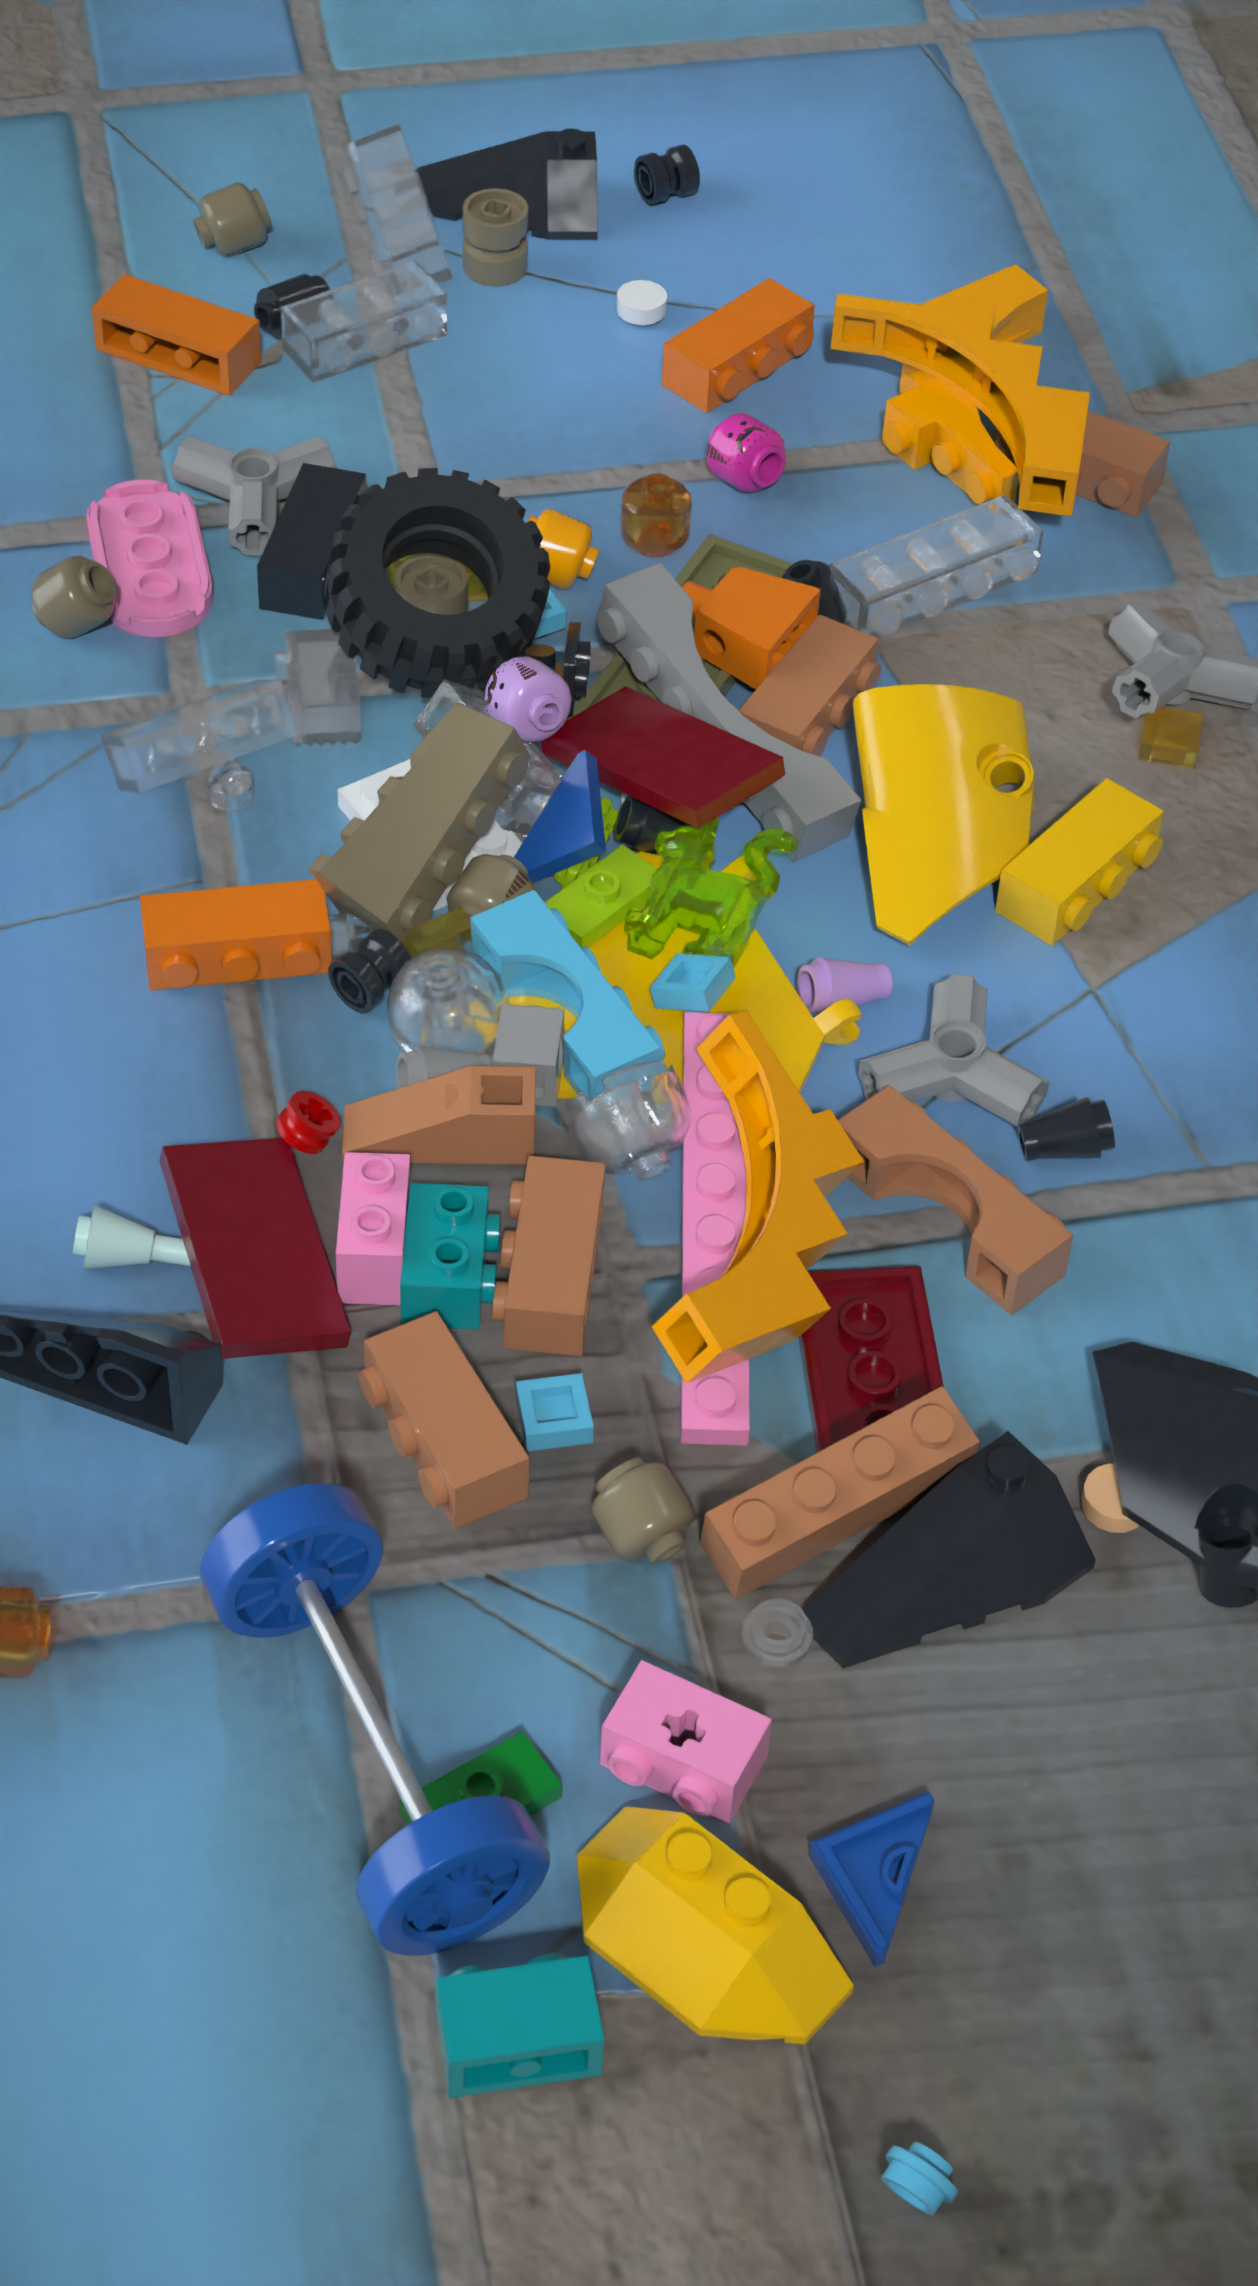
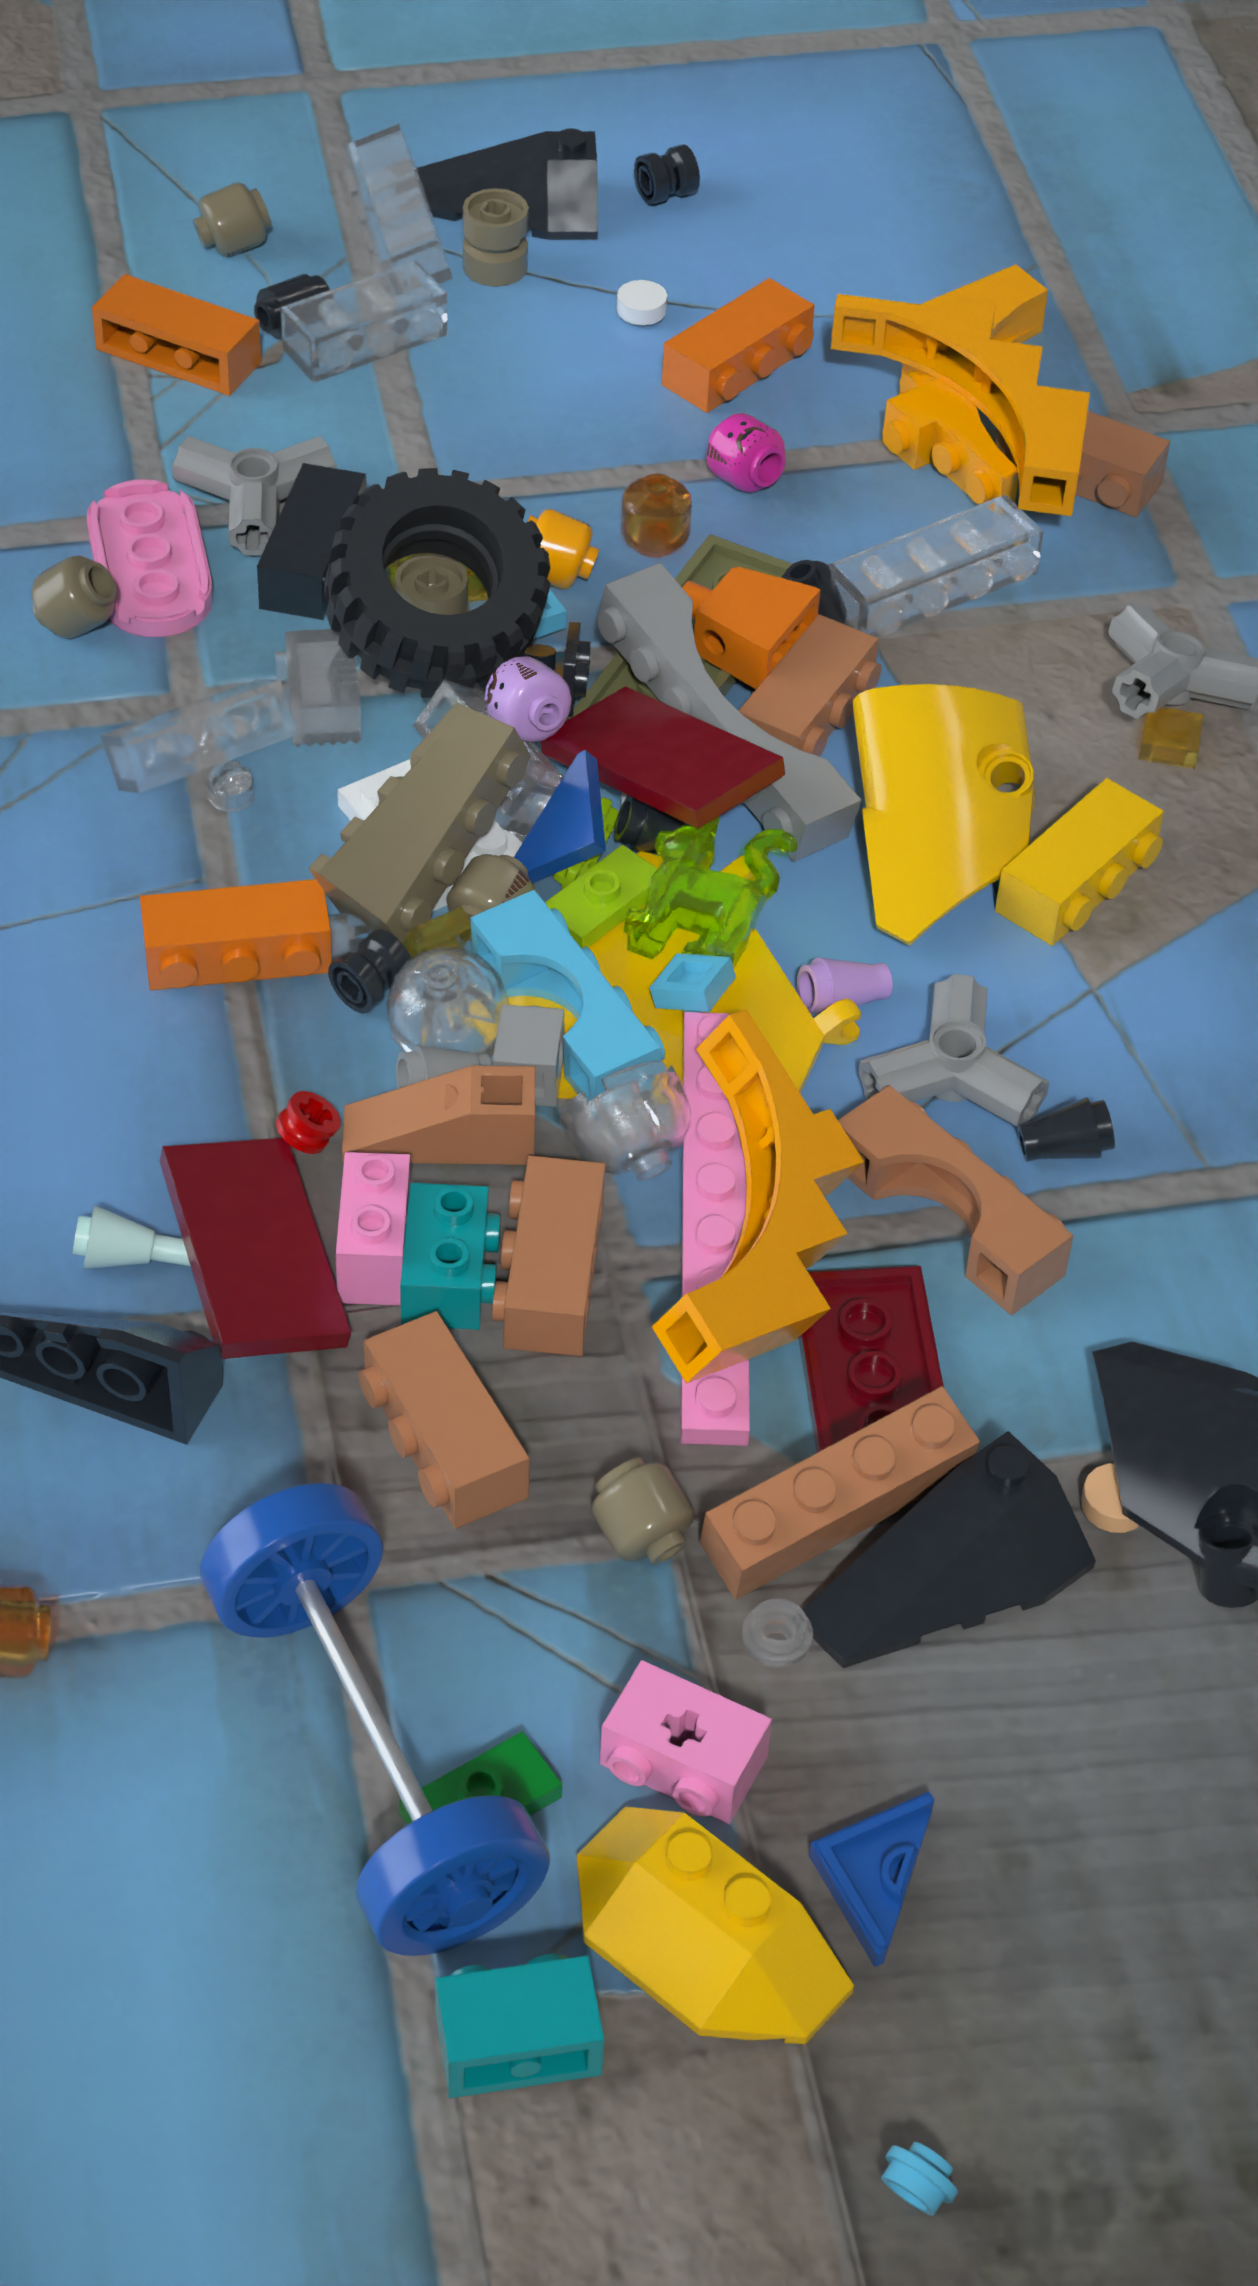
(554, 1412): medium azure plate -> none

